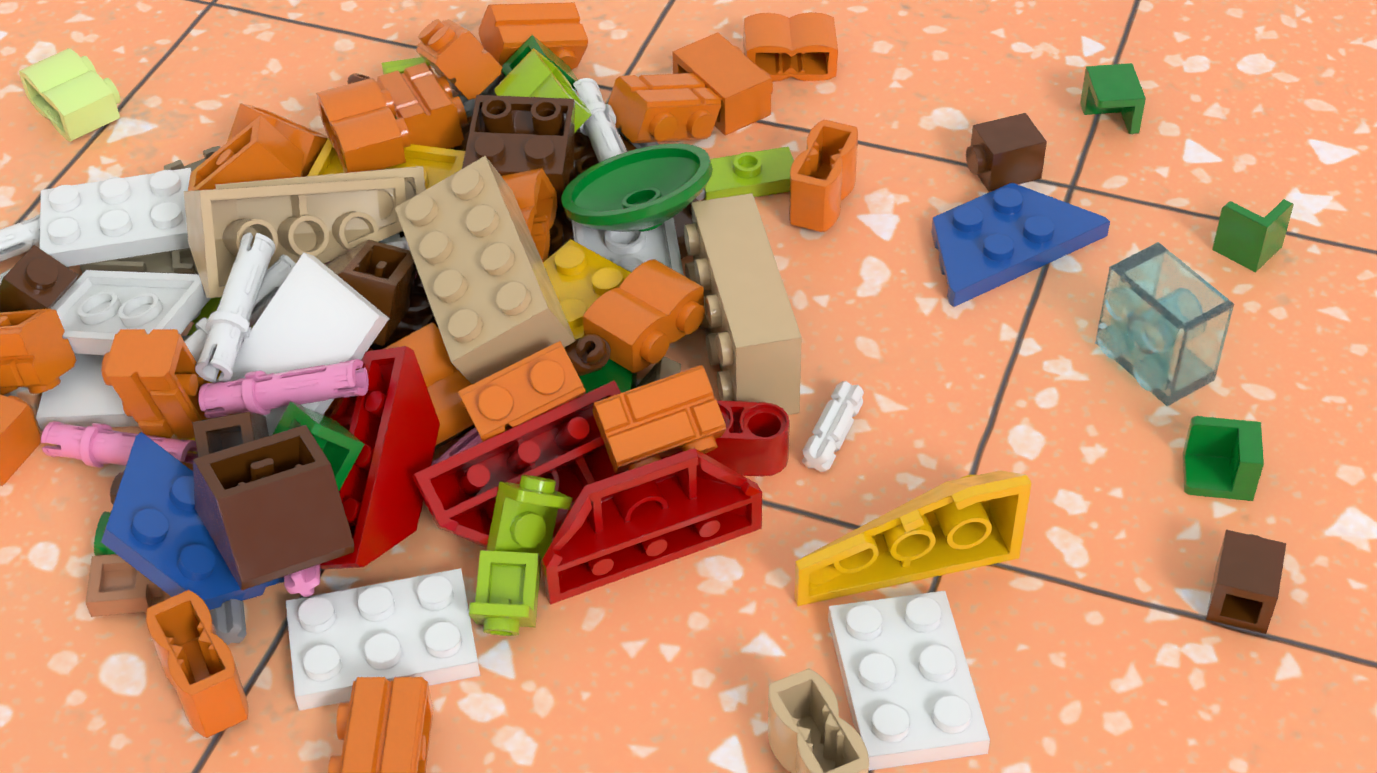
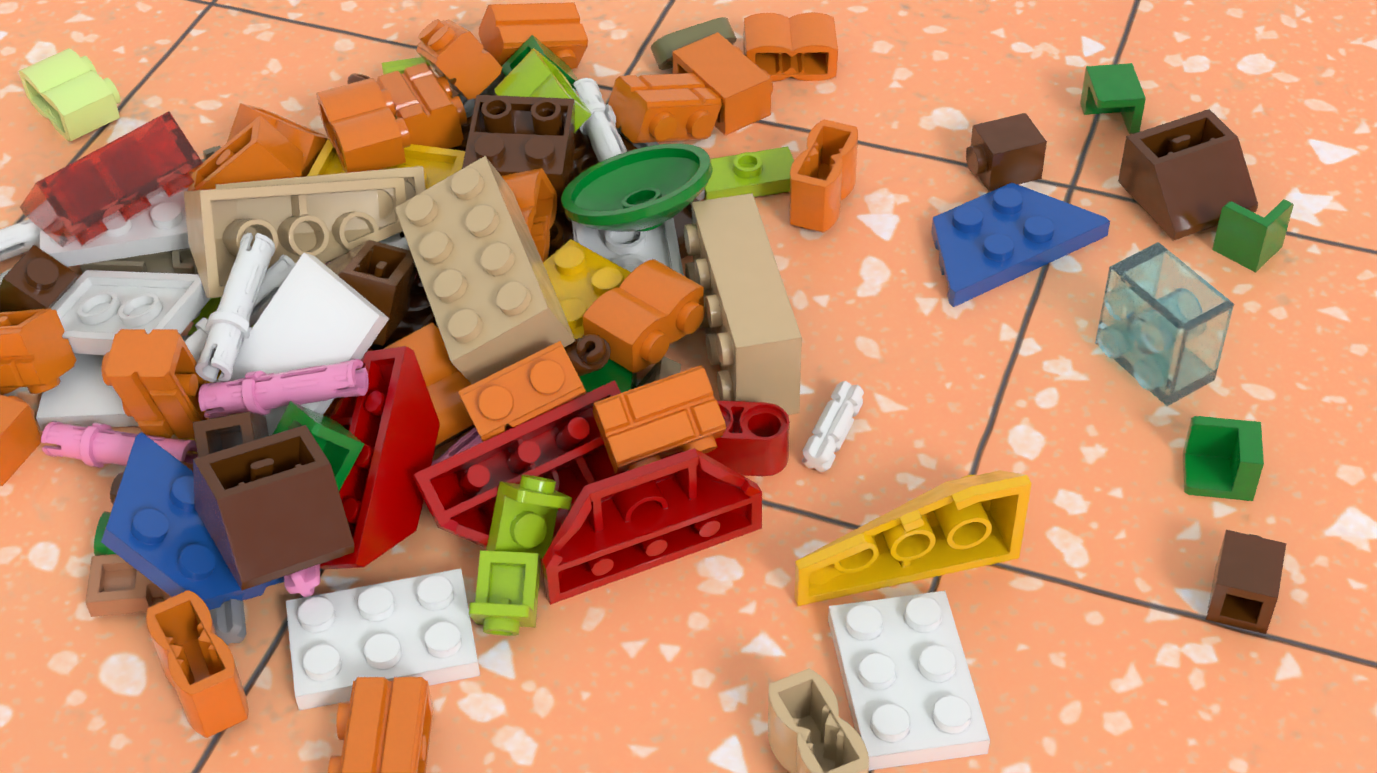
(113, 182): none -> clear red slope
(664, 46): none -> olive beam
(1186, 173): none -> reddish brown slope

